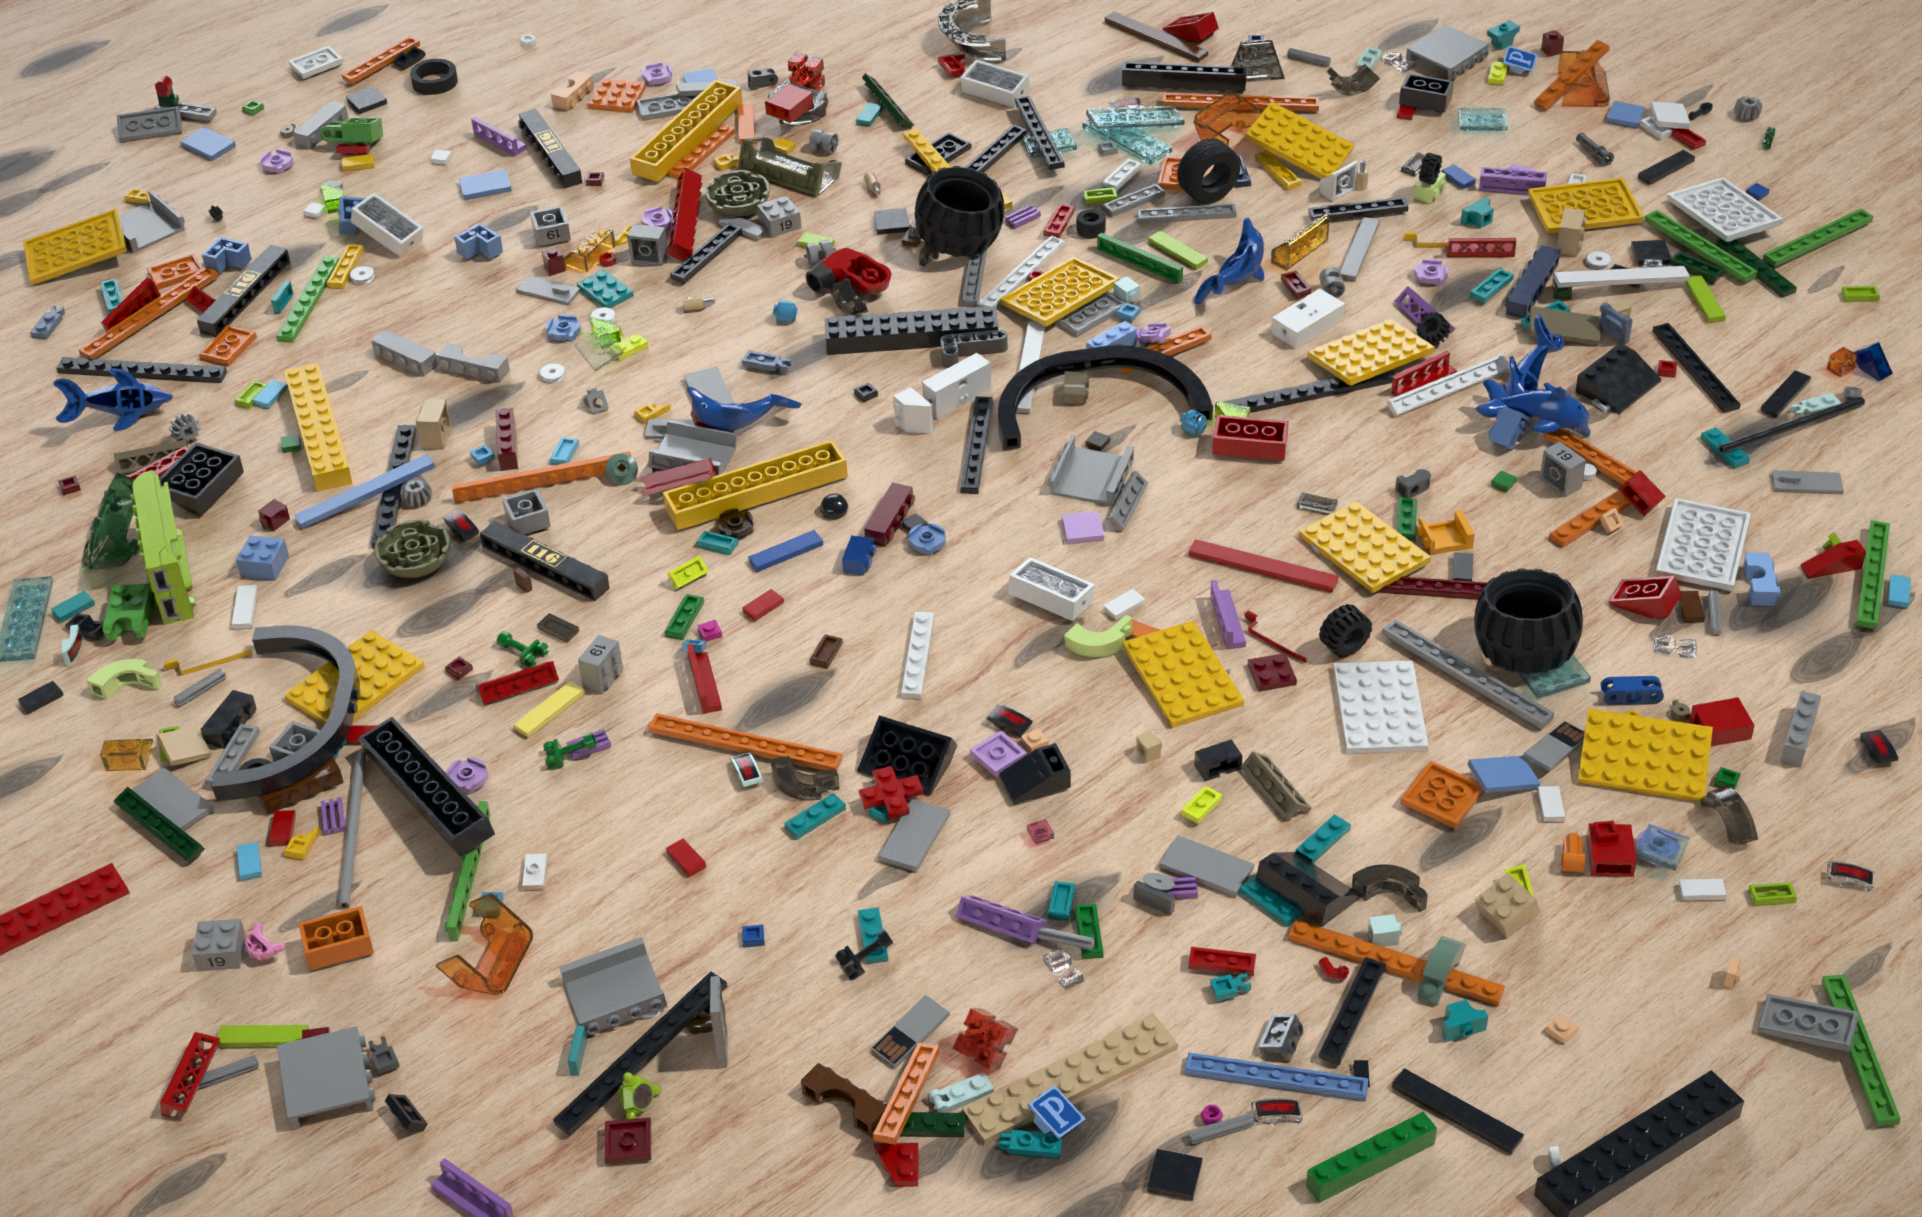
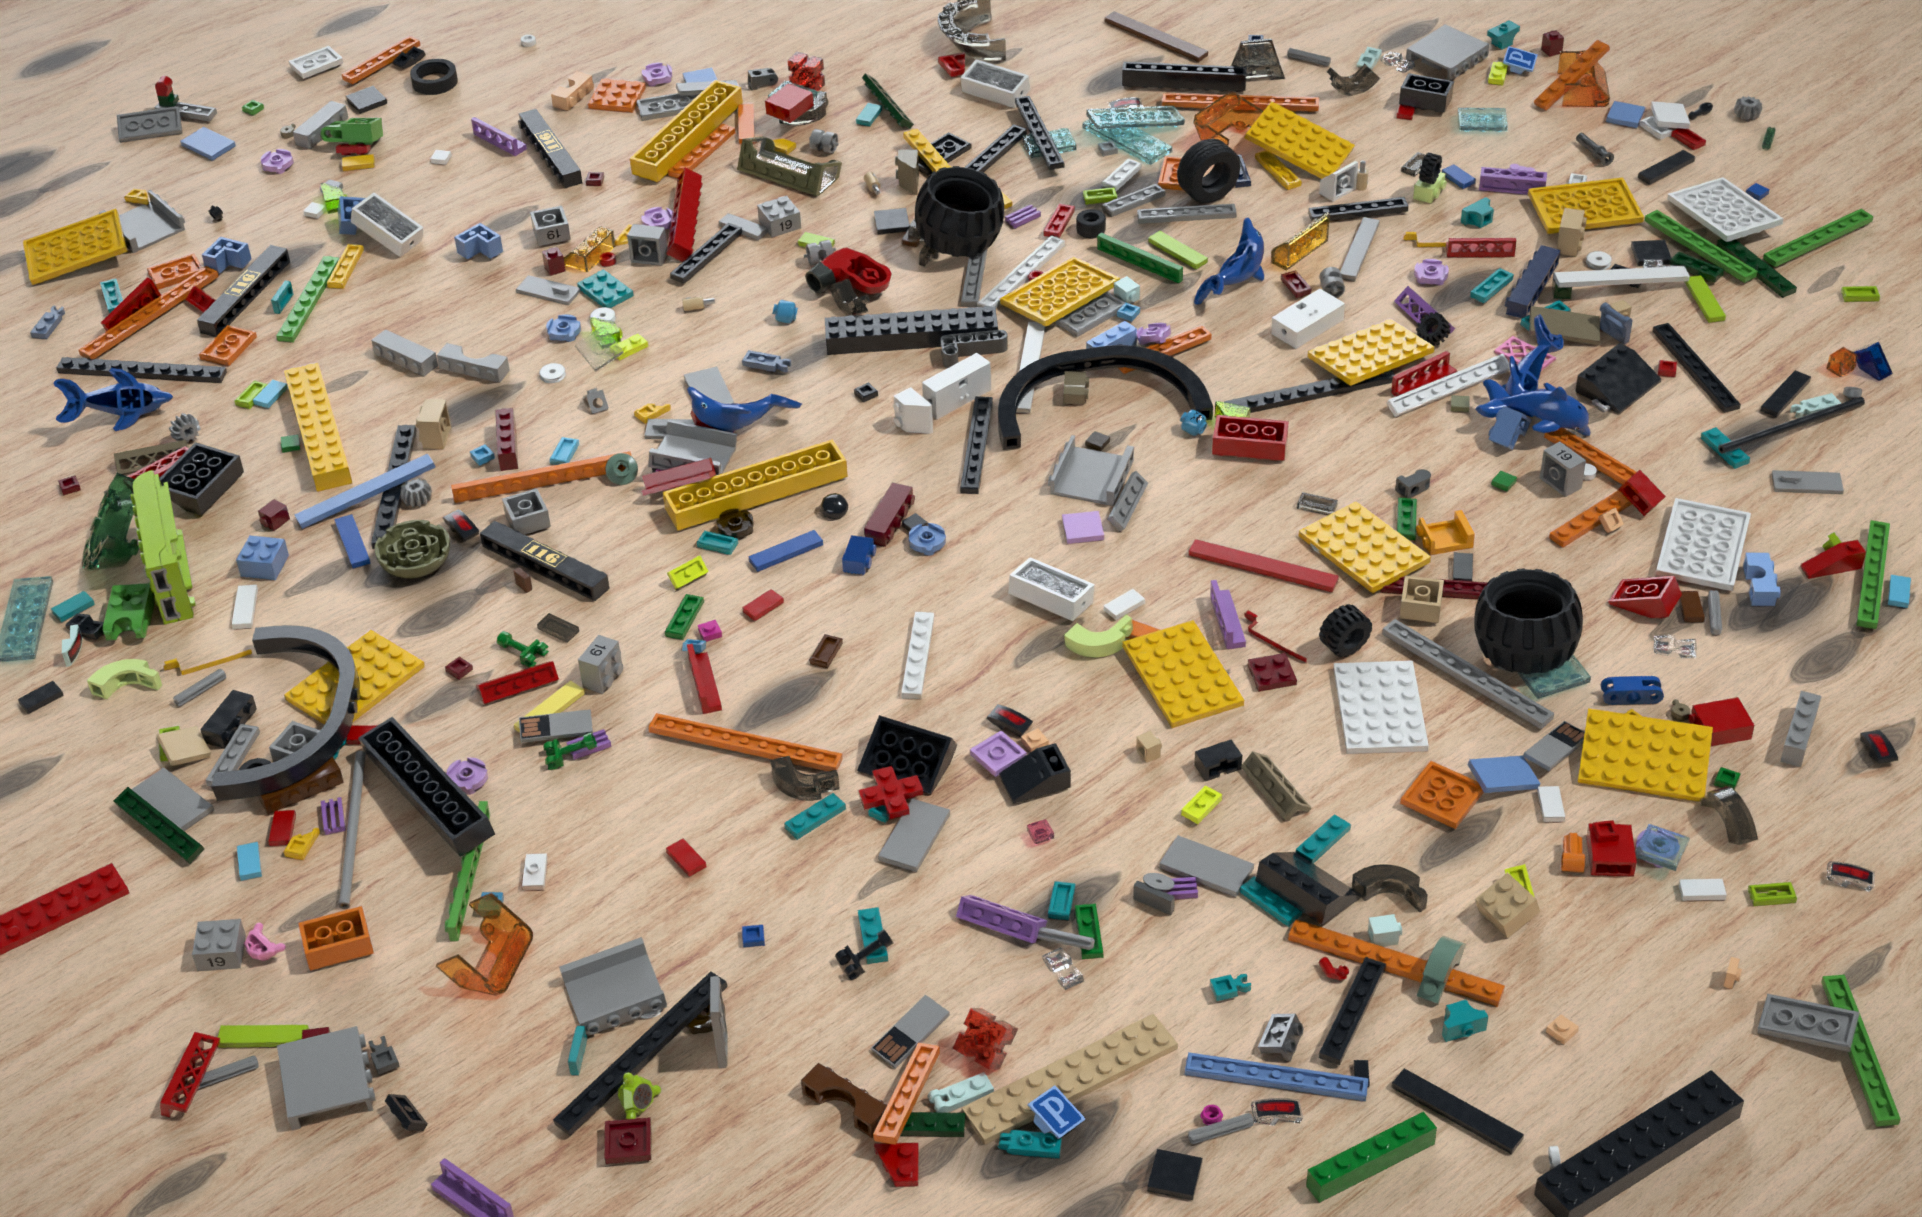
(126, 754): clear yellow slope -> none
(352, 541): none -> tile
(362, 275): white piece -> none
(485, 184): tile -> none
(555, 726): none -> light grey piece
(725, 161): yellow tile -> none
(737, 193): olive brick -> none
(746, 769): slope -> none
(908, 170): none -> dark tan slope
(1193, 27): red slope -> none
(1222, 961): red plate -> none
(1421, 599): none -> tan brick
(1460, 403): none -> olive tile
(1523, 345): none -> bright pink window

